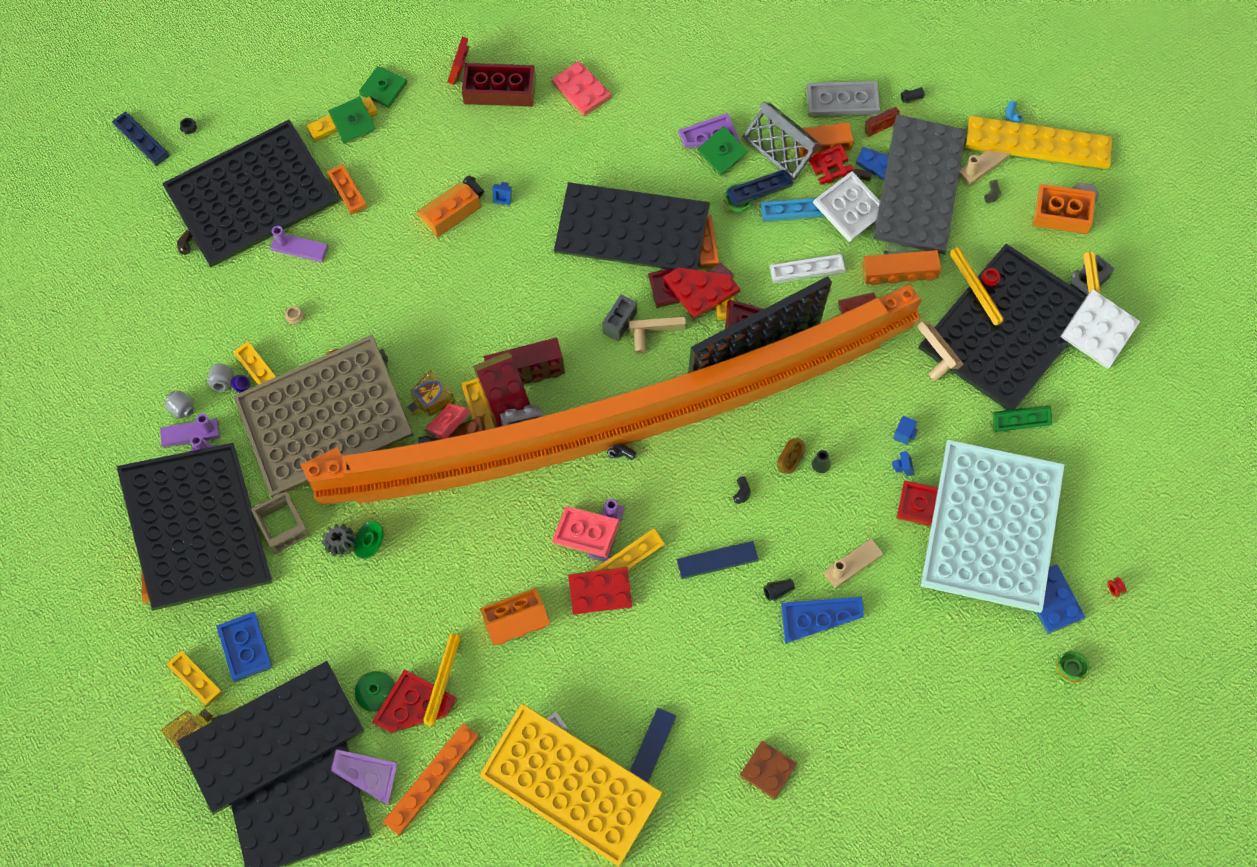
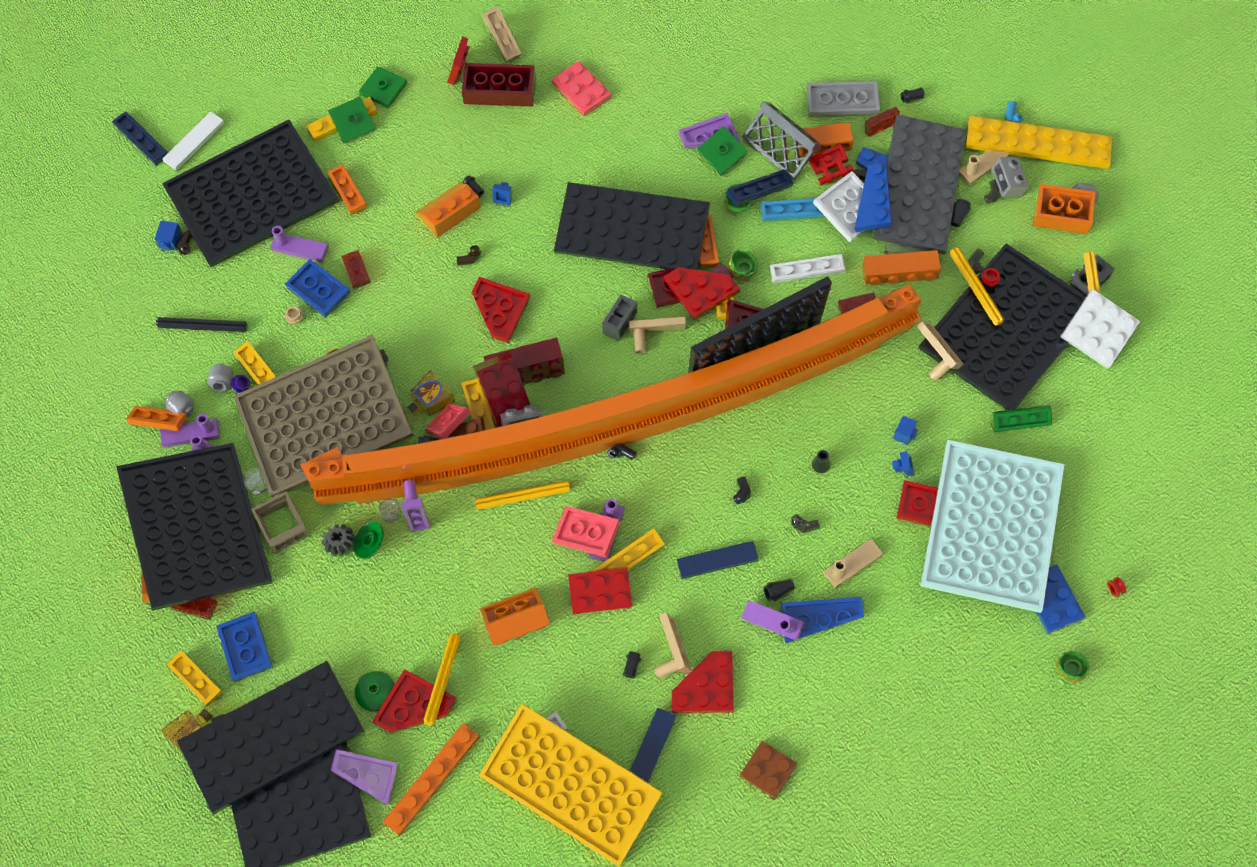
(156, 418): none -> orange plate
(168, 235): none -> blue brick
(188, 125): black plate -> none
(193, 141): none -> white tile
(200, 608): none -> clear red plate
(201, 324): none -> black axle
(255, 481): none -> clear plate
(317, 288): none -> blue plate
(356, 269): none -> clear red plate
(386, 509): none -> clear wheel
(414, 508): none -> medium lavender piece
(473, 255): none -> dark brown arm
(499, 307): none -> red plate
(501, 33): none -> tan piece
(522, 495): none -> yellow axle
(633, 660): none -> black pin
(675, 642): none -> tan piece
(707, 686): none -> red plate
(743, 264): none -> bright green hair
(773, 620): none -> medium lavender piece
(791, 456): pearl gold plate -> none
(804, 526): none -> clear smoke arm
(875, 200): none -> blue wing
(960, 211): none -> black cone
(974, 261): none -> clear smoke arm
(1010, 177): none -> light grey brick

